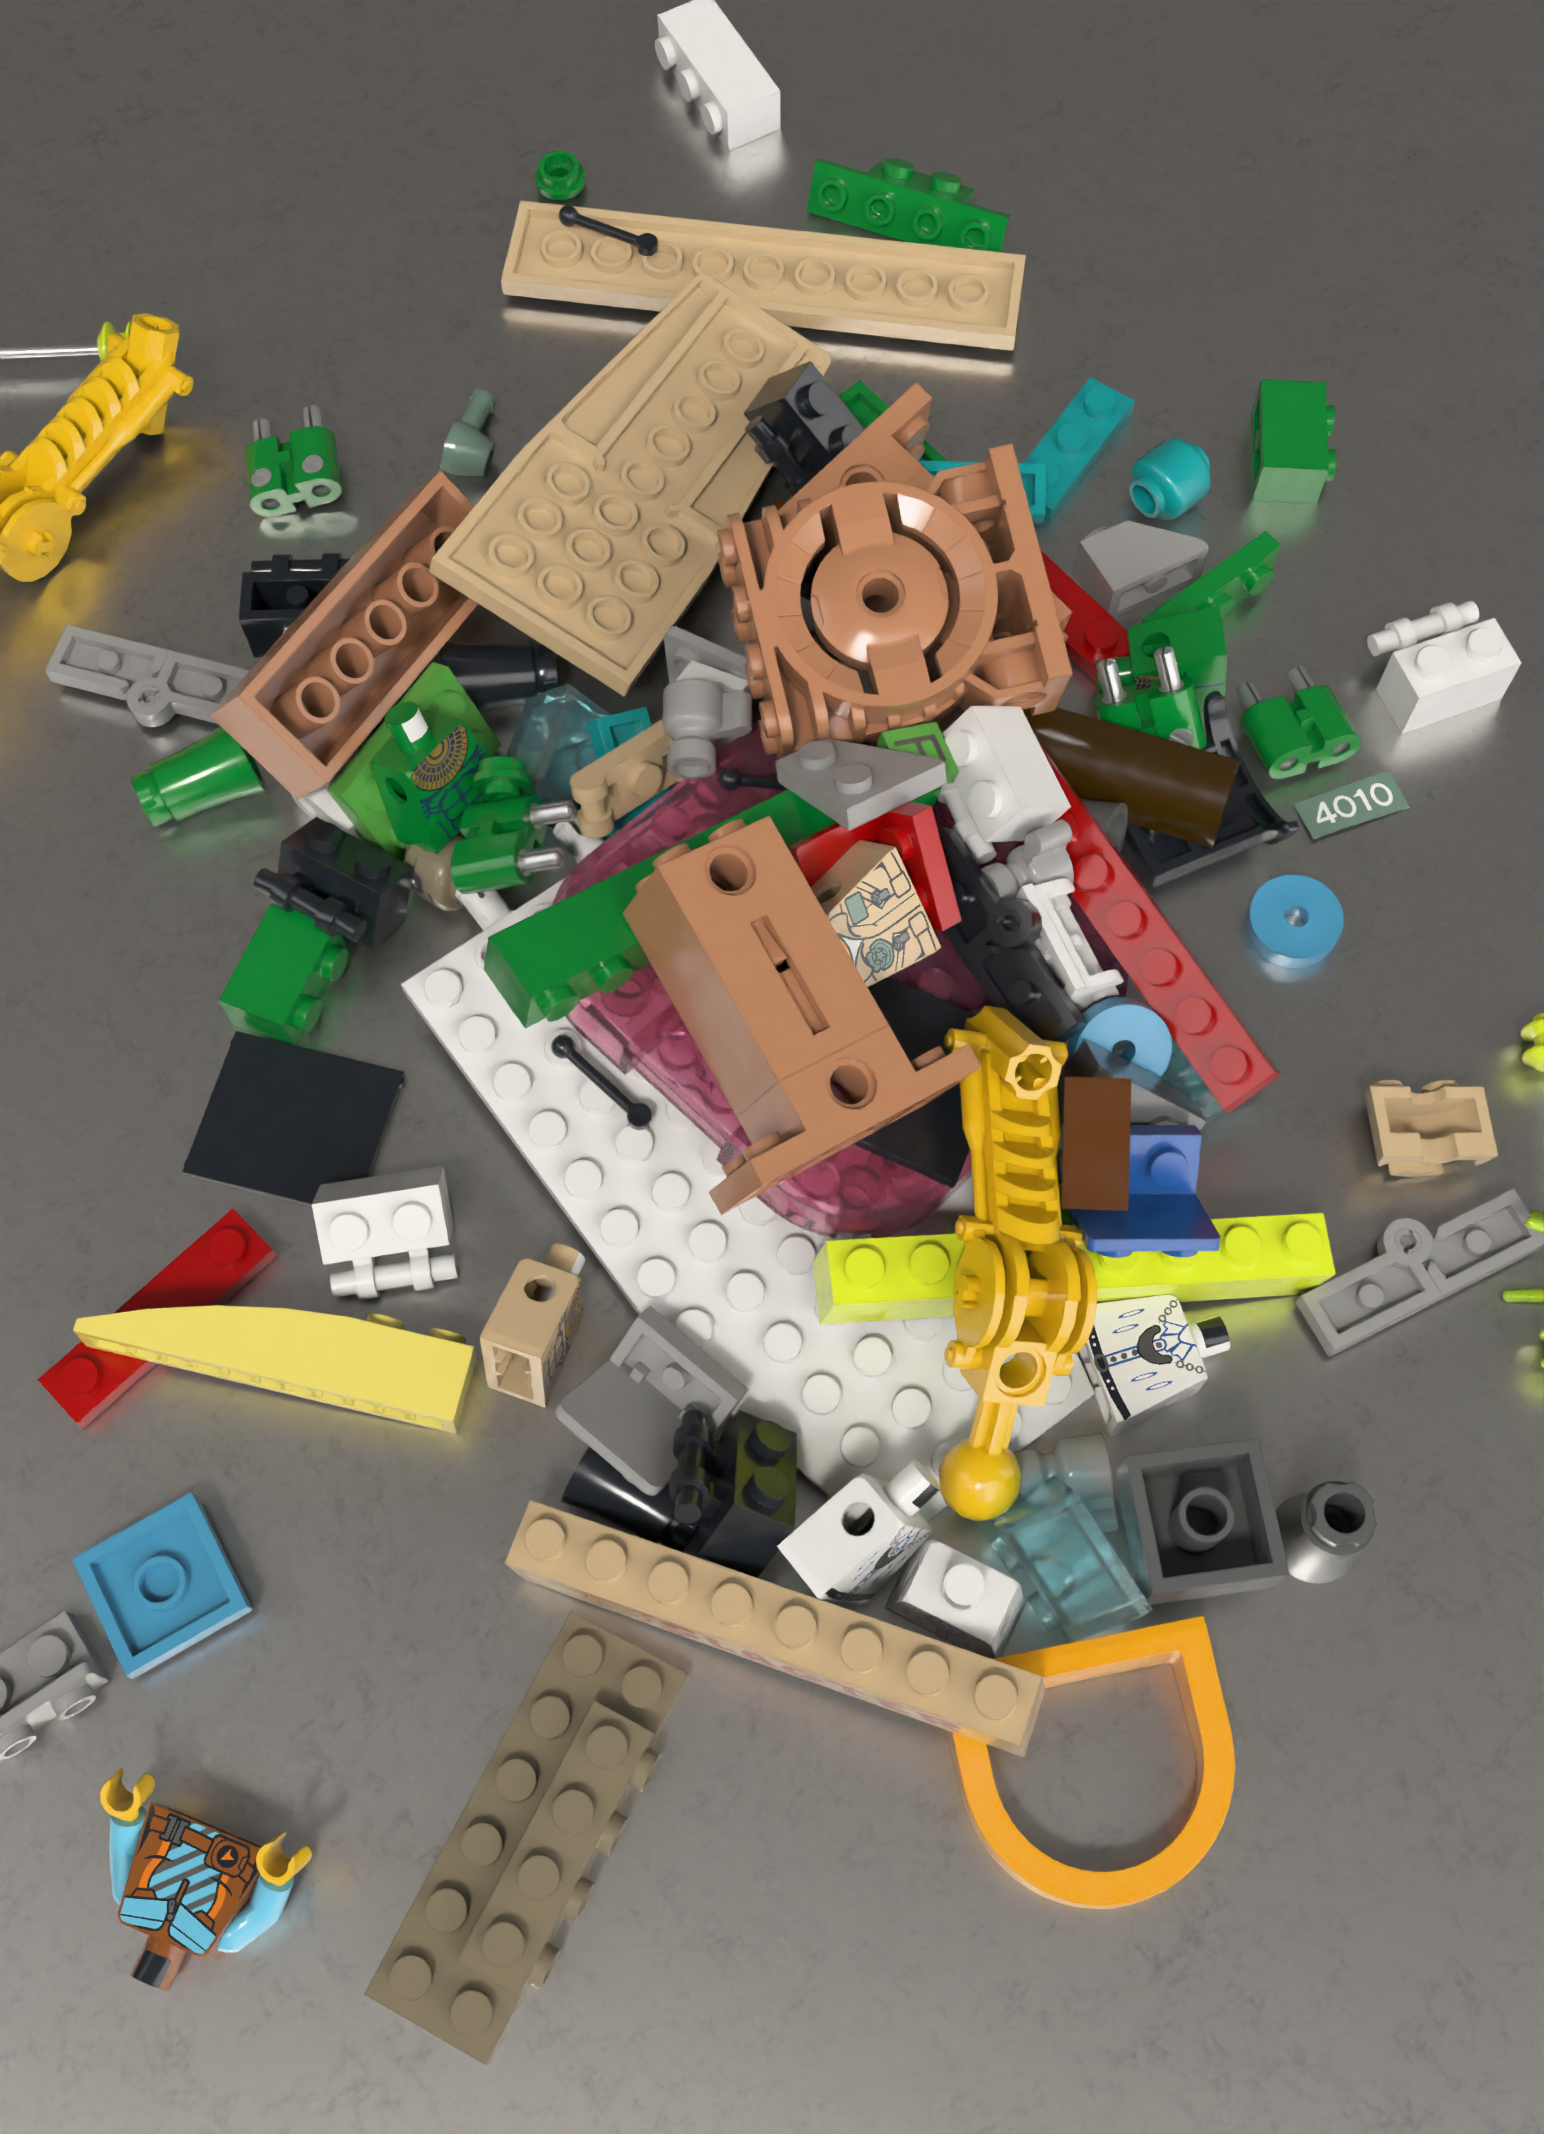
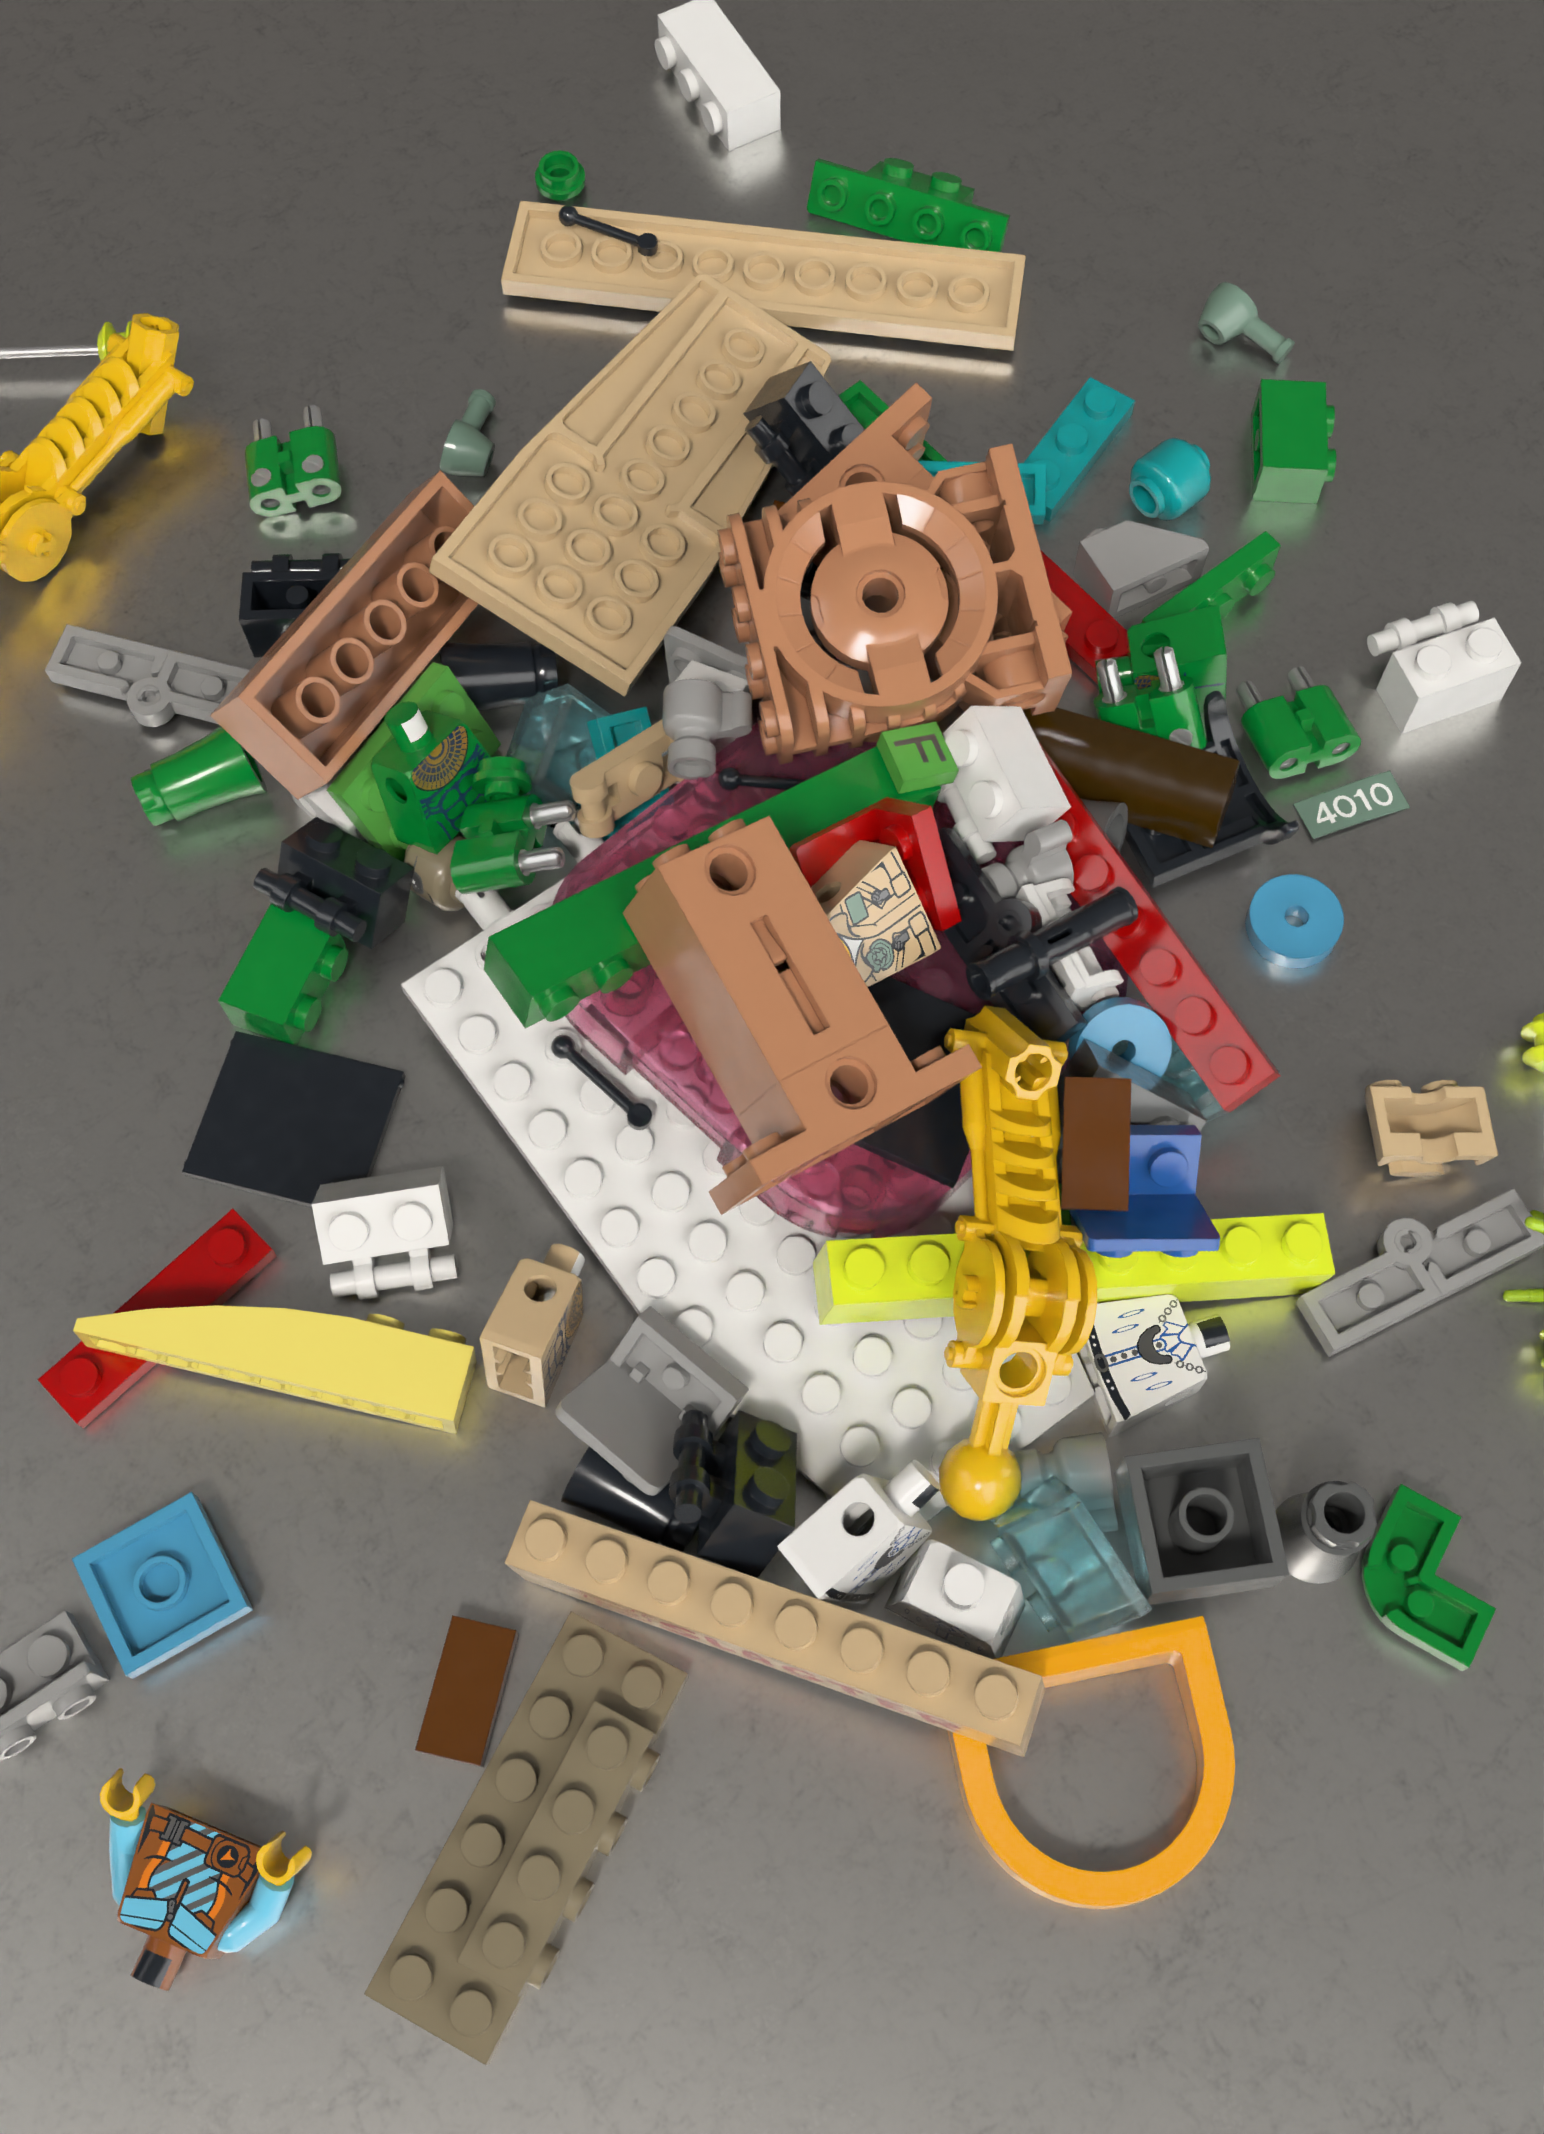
(467, 1691): none -> reddish brown tile
(857, 780): light grey wing -> none
(1032, 953): none -> black pin
(1233, 312): none -> sand green bar
(1403, 1583): none -> green plate

